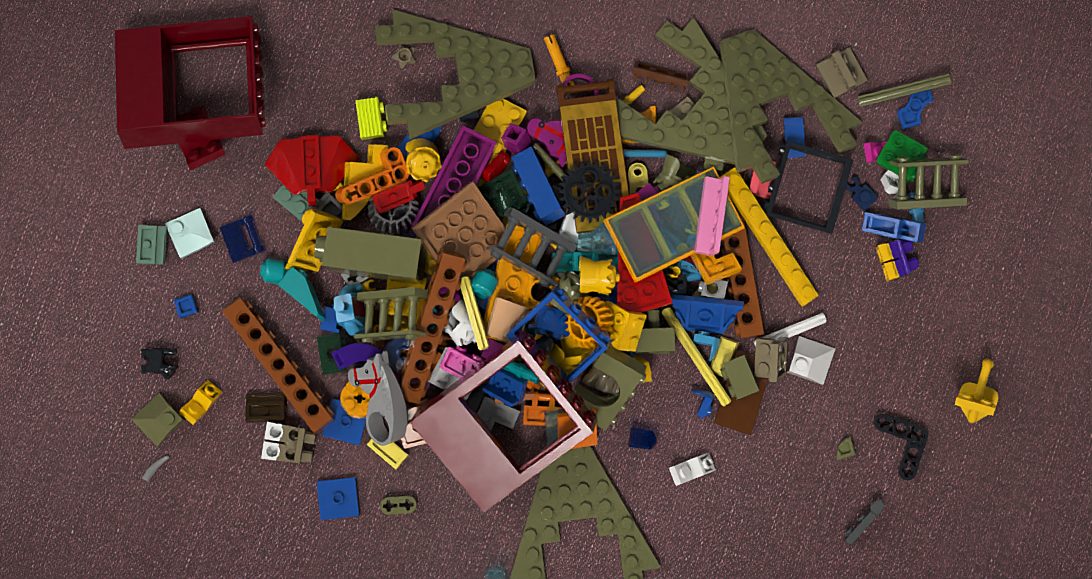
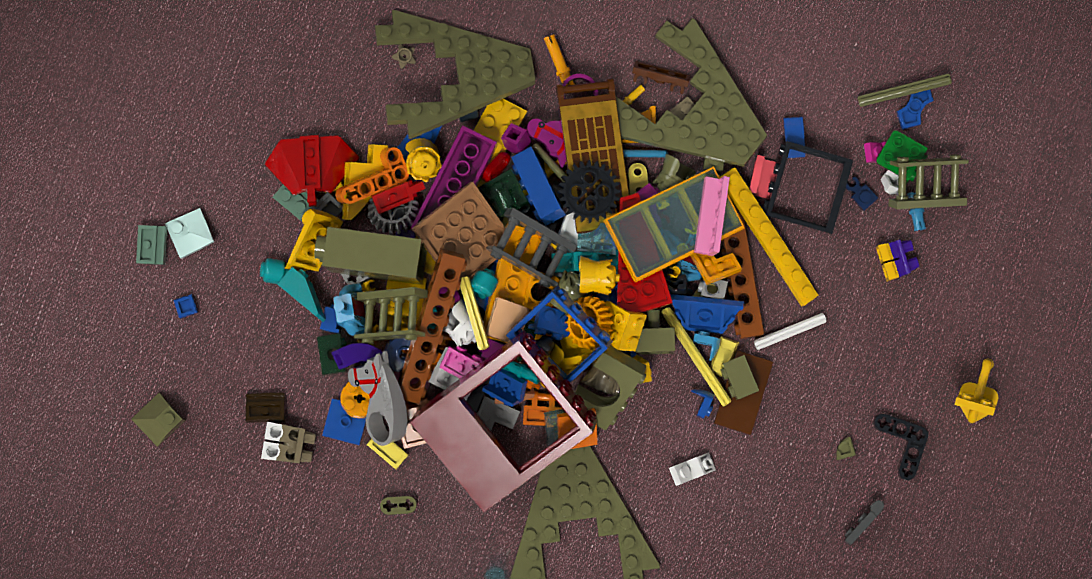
(148, 82): dark red panel -> none
(150, 471): light grey helmet -> none
(156, 362): black animal -> none
(201, 402): yellow slope -> none
(203, 151): dark red bracket -> none
(234, 314): dark orange brick -> none
(236, 242): clear blue plate -> none
(338, 498): blue plate -> none
(370, 118): neon yellow brick -> none
(642, 438): clear blue plate -> none
(760, 74): olive wing -> none
(771, 358): dark tan bracket -> none
(810, 360): white slope -> none
(841, 72): dark tan bracket -> none
(894, 227): blue slope -> none

